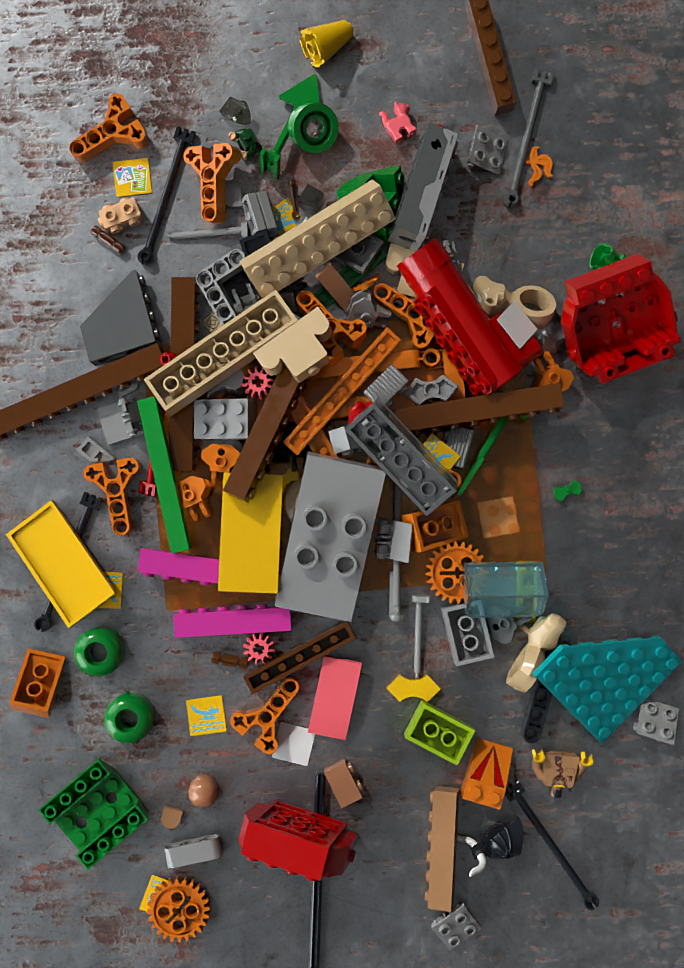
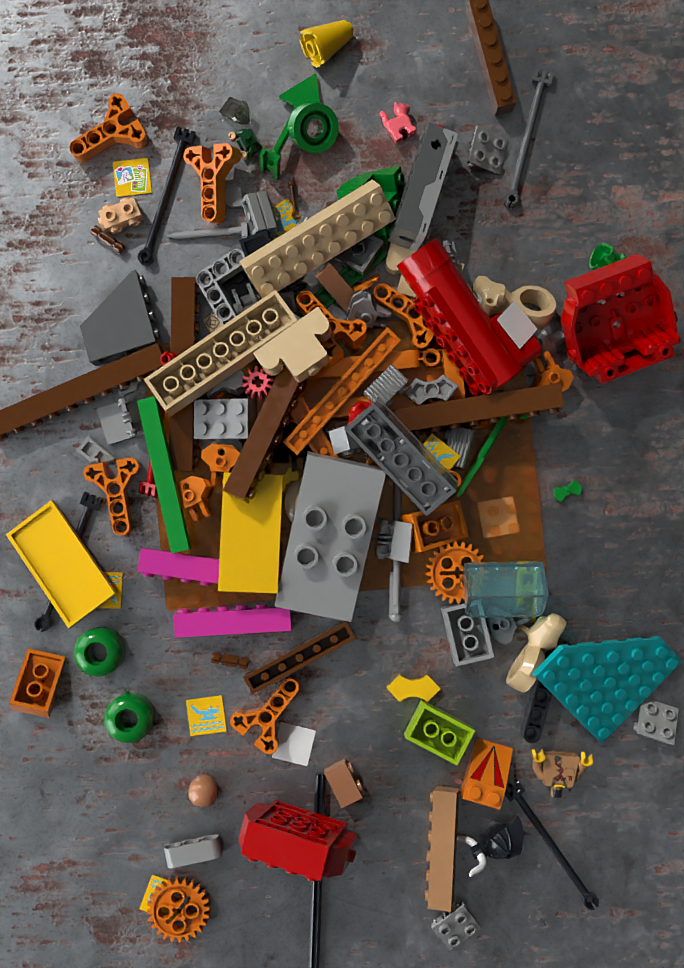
(106, 820): green slope -> none
(171, 817): medium nougat tile -> none
(256, 653): coral gear -> none
(311, 199): clear smoke brick -> none
(334, 697): coral slope -> none
(419, 599): light grey piece -> none
(543, 160): orange piece -> none

